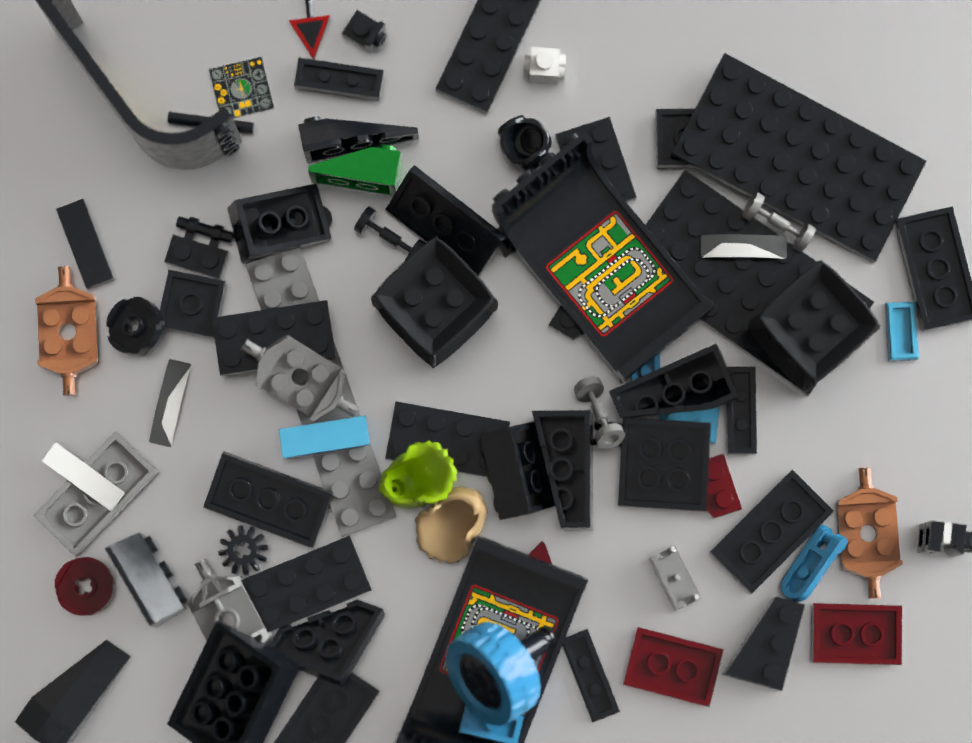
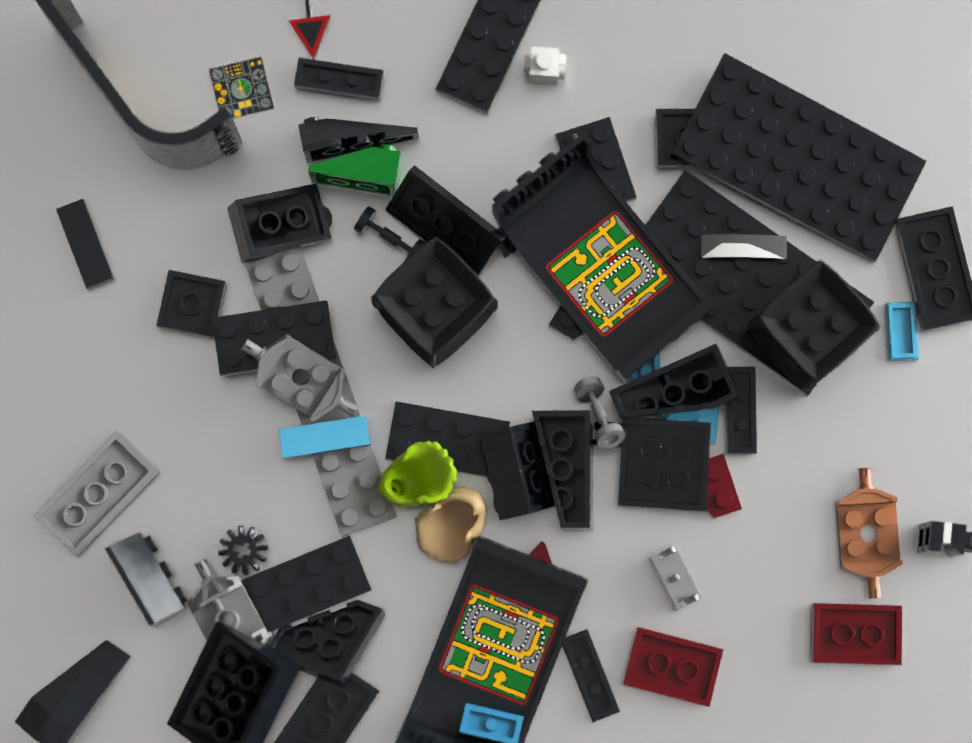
(60, 308): nougat plate -> none
(68, 590): dark red plate -> none
(83, 476): white sticker -> none
(148, 331): black plate -> none
(169, 402): dark grey sticker -> none
(195, 120): black bar -> none
(196, 256): black plate -> none
(268, 499): black plate -> none
(365, 32): black bracket -> none
(497, 671): dark azure wheel -> none
(524, 142): black hair -> none
(769, 646): black wedge -> none
(771, 531): black plate -> none
(802, 238): light grey wheel -> none
(812, 564): dark azure plate -> none

